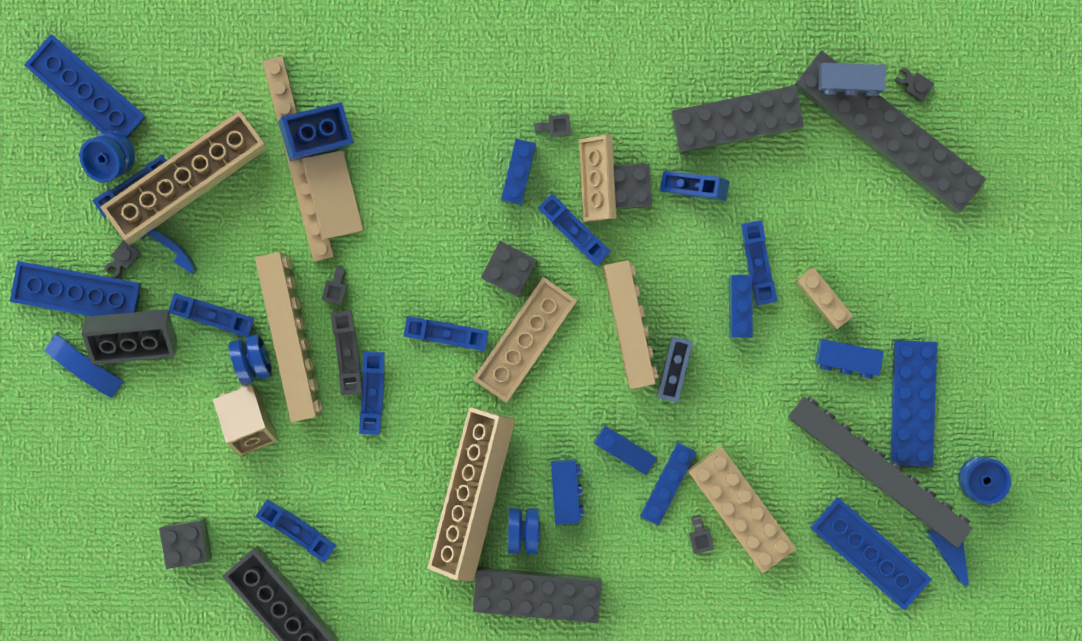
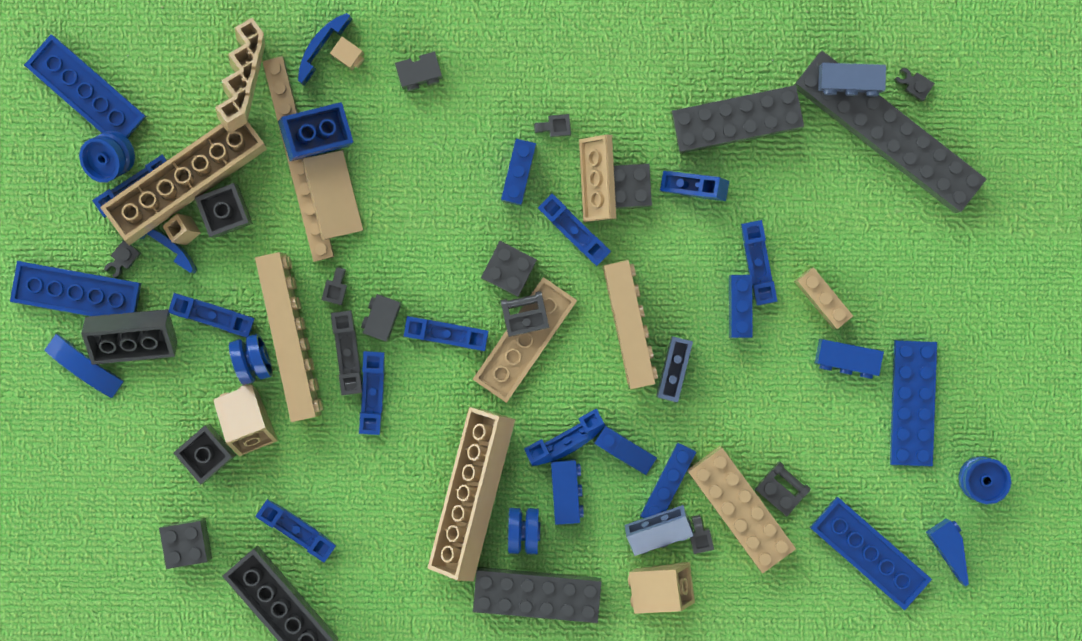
(181, 229): none -> tan brick
(204, 454): none -> dark grey brick
(223, 210): none -> dark grey brick
(241, 84): none -> tan brick
(336, 25): none -> blue slope
(347, 53): none -> tan brick
(381, 317): none -> dark grey brick
(419, 72): none -> dark grey brick
(525, 321): none -> dark grey plate
(567, 442): none -> blue slope
(659, 530): none -> sand blue brick
(661, 588): none -> tan slope
(778, 494): none -> dark grey plate
(880, 472): dark grey brick -> none

